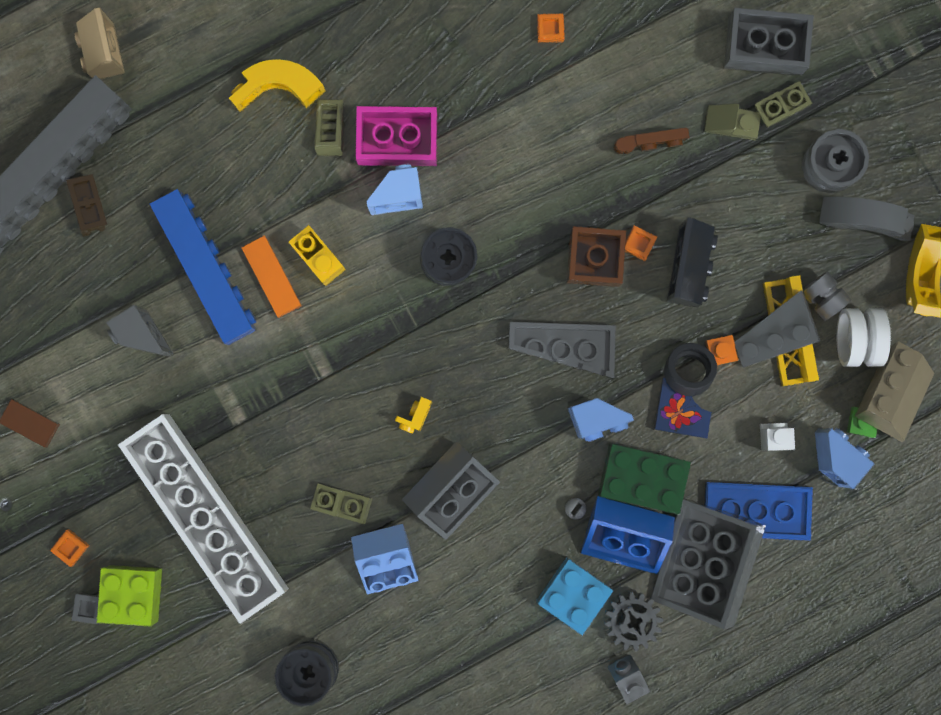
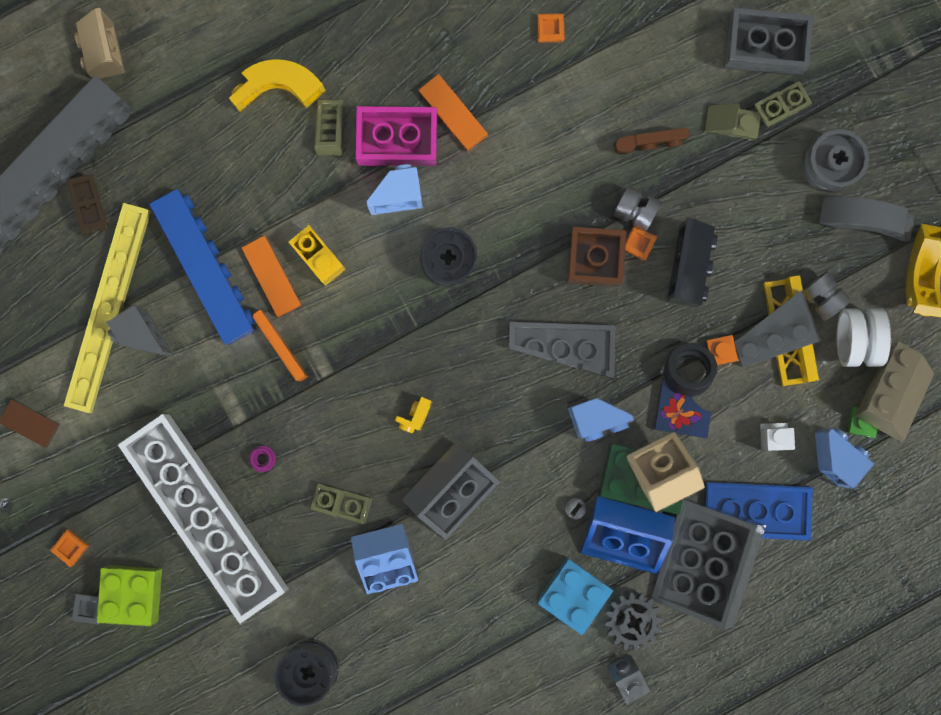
(107, 305): none -> light yellow plate
(254, 455): none -> magenta plate
(280, 345): none -> orange tile
(453, 113): none -> orange tile
(637, 208): none -> flat silver wheel
(665, 471): none -> tan slope

